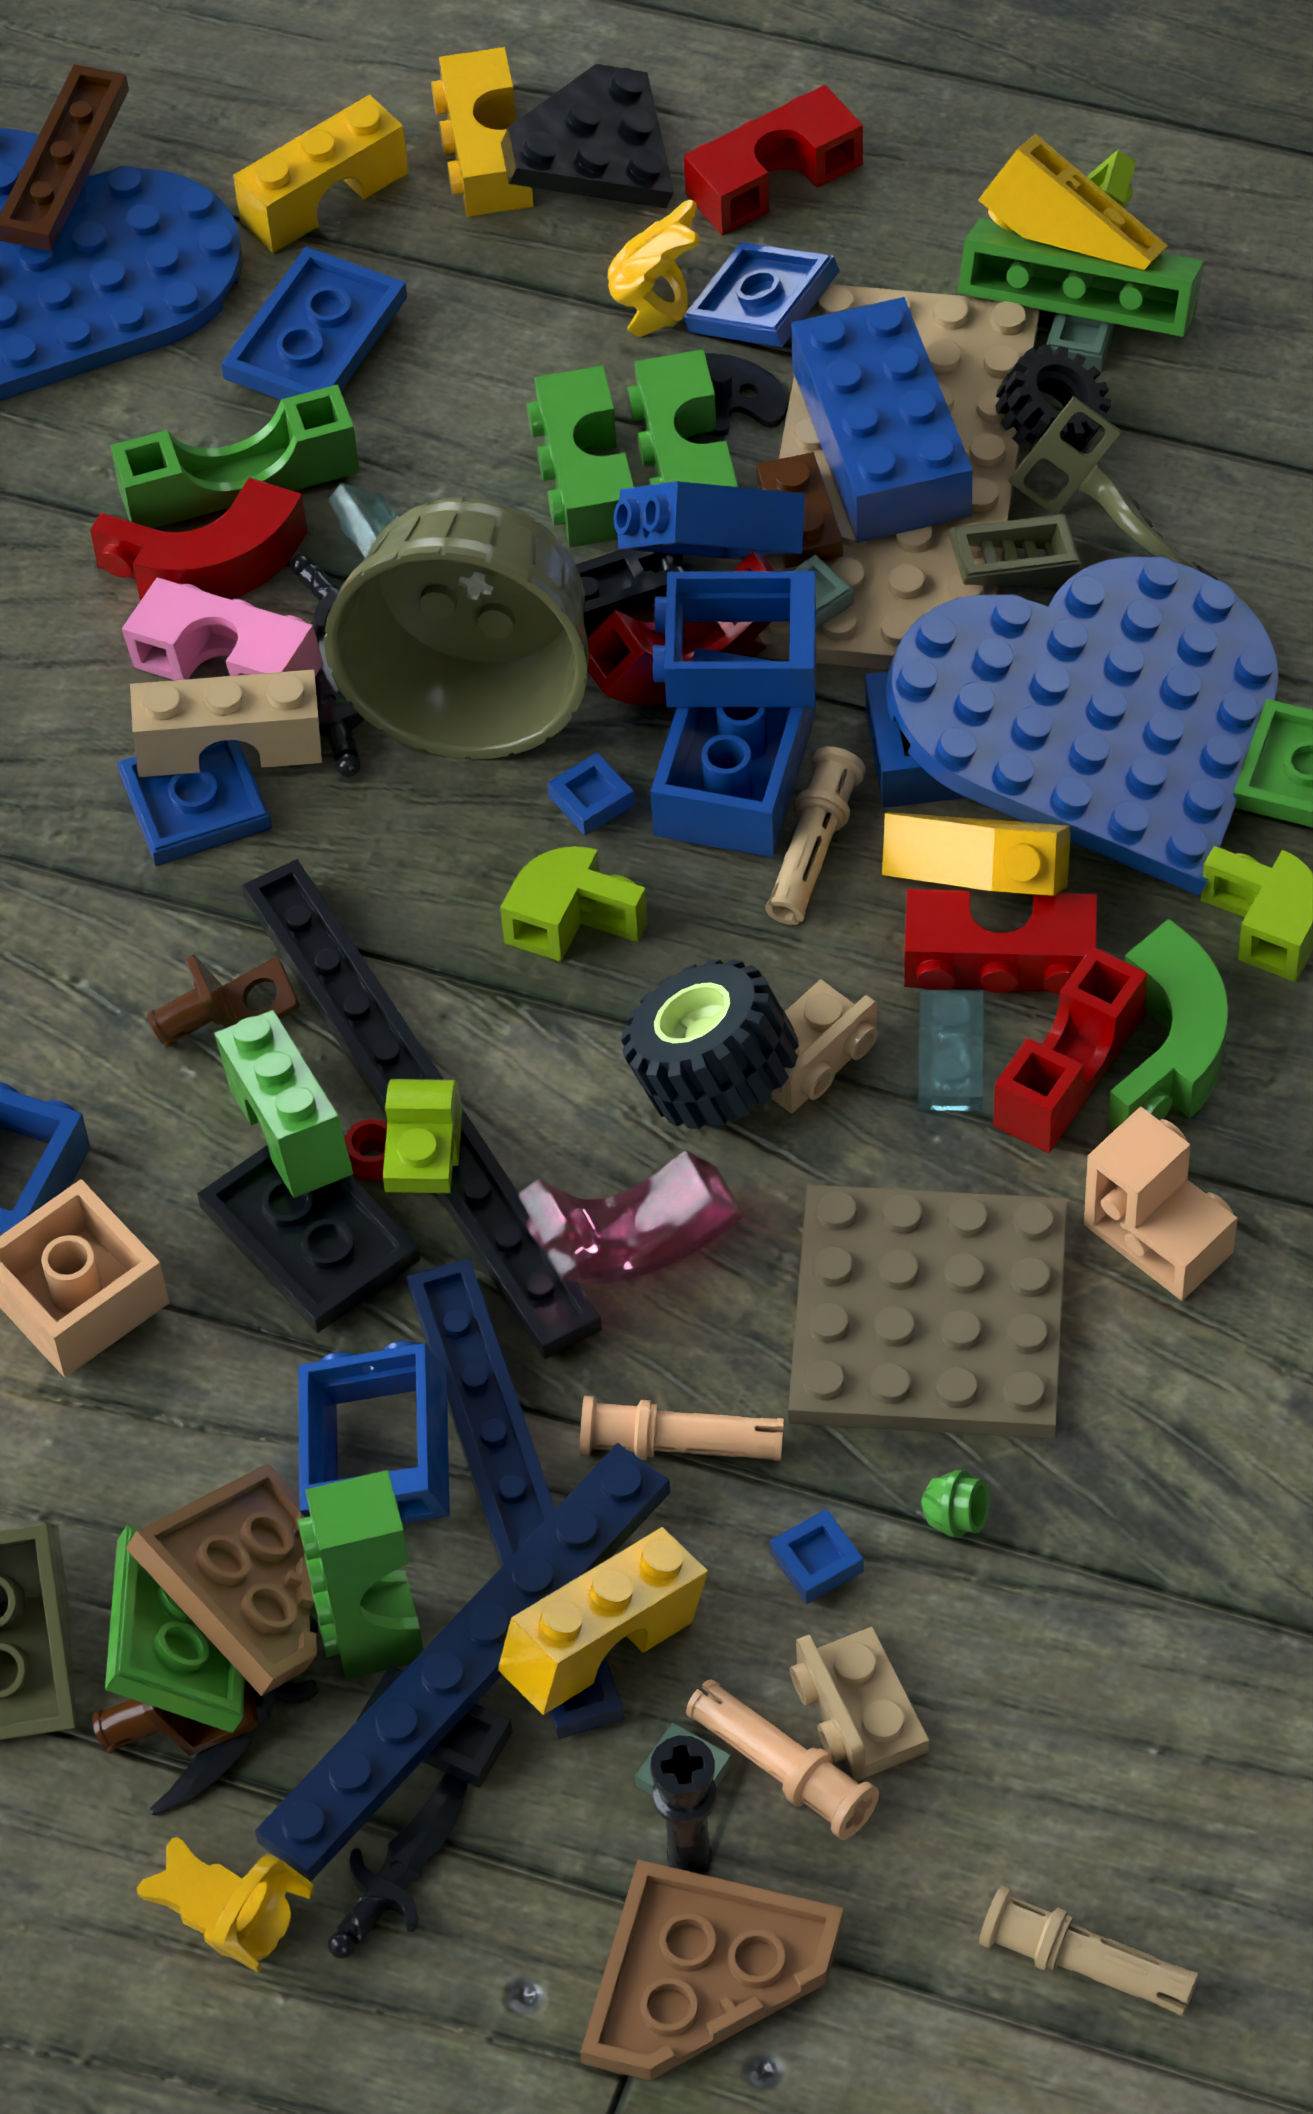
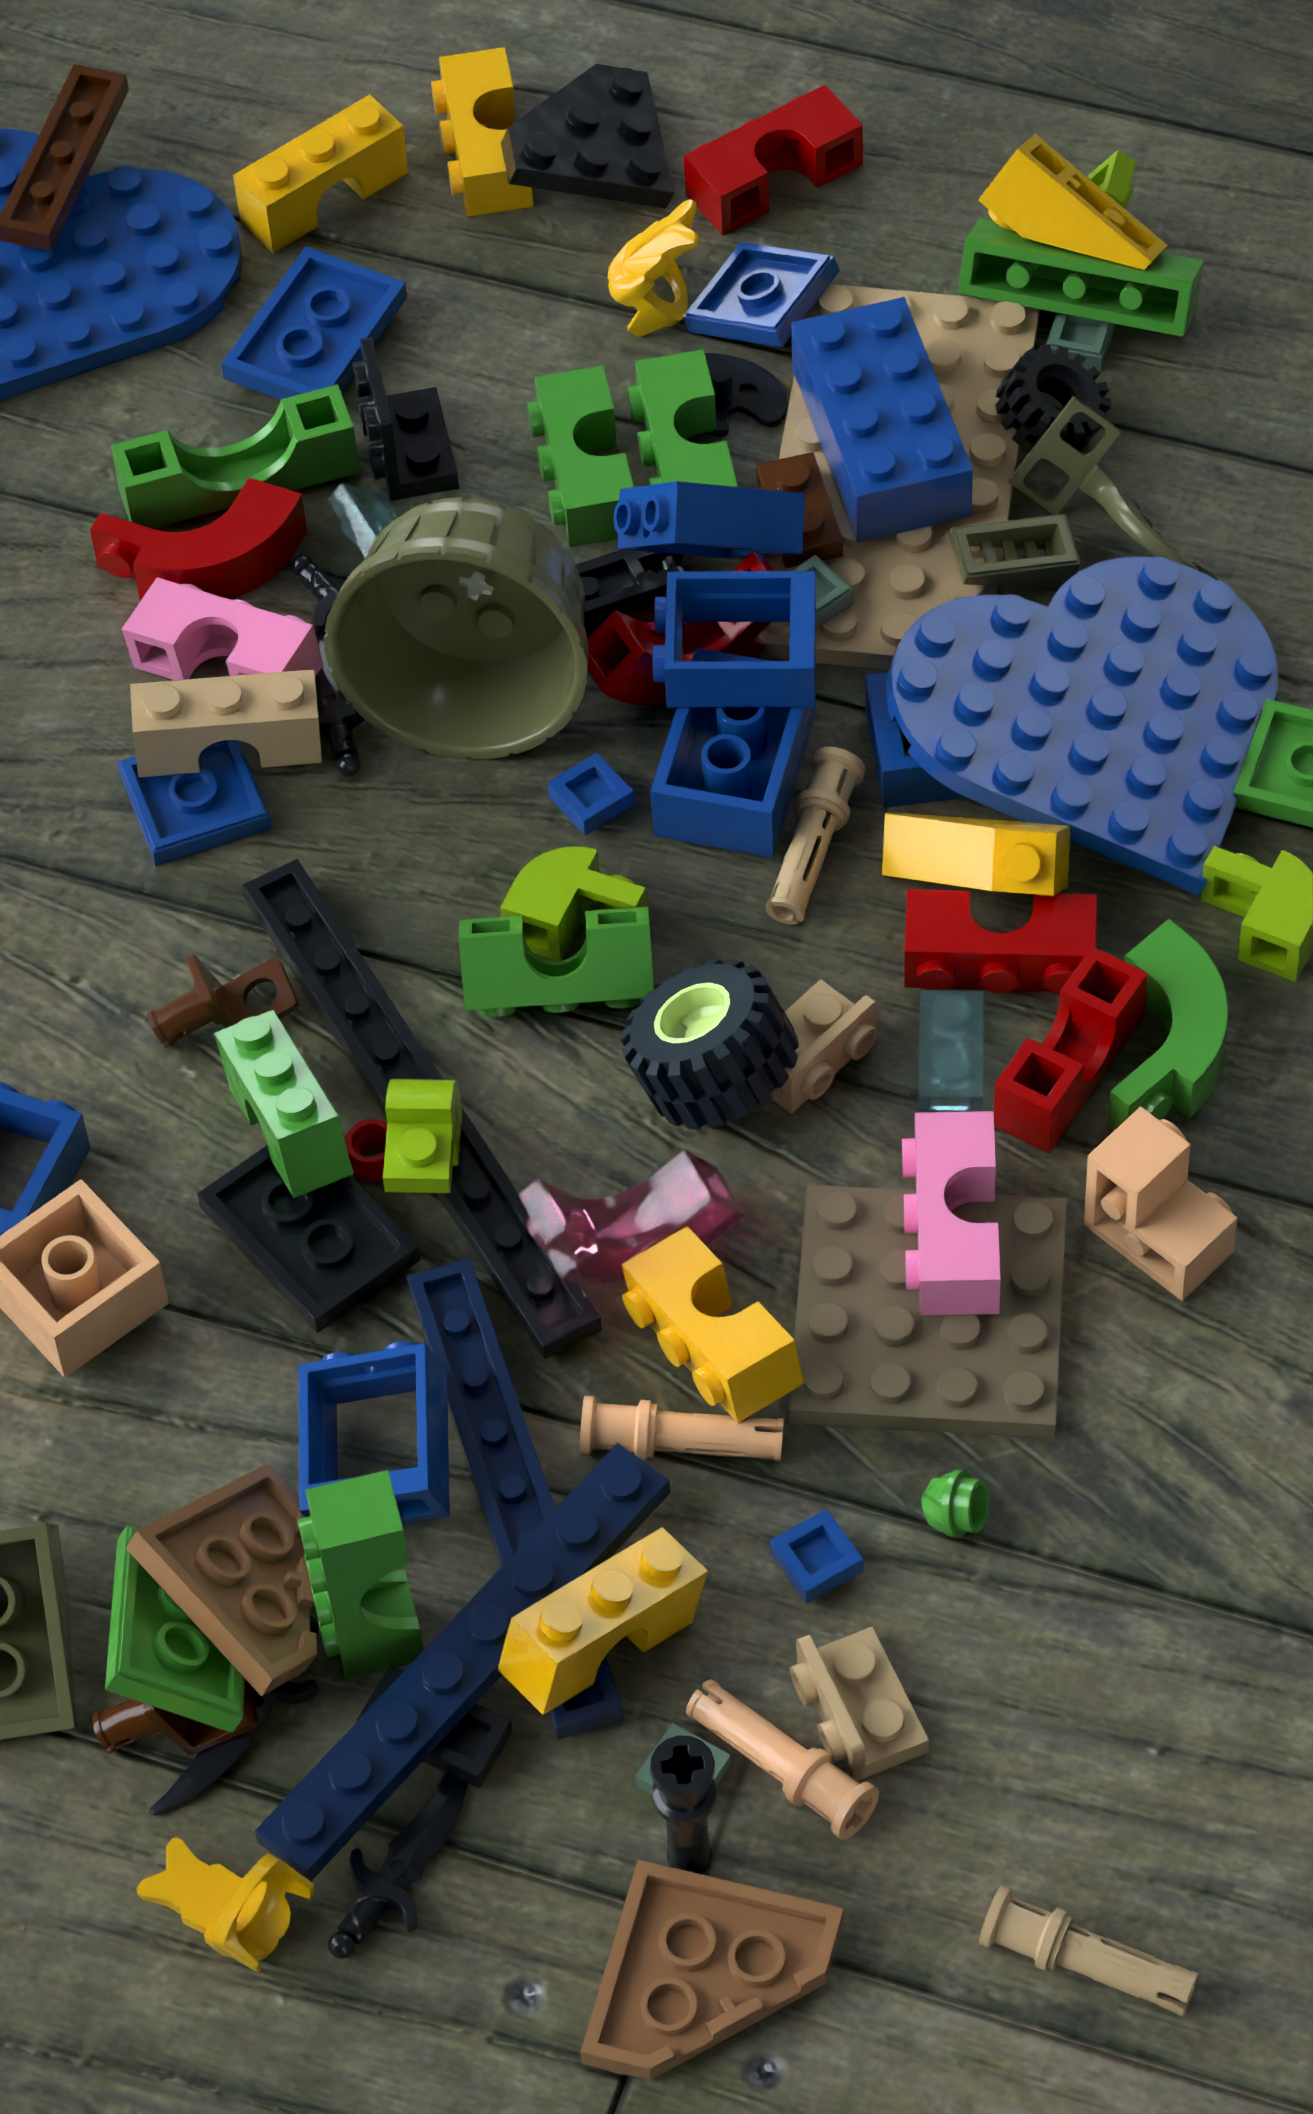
(409, 434): none -> black bracket
(506, 974): none -> bright green arch
(733, 1359): none -> yellow arch
(954, 1258): none -> bright pink arch

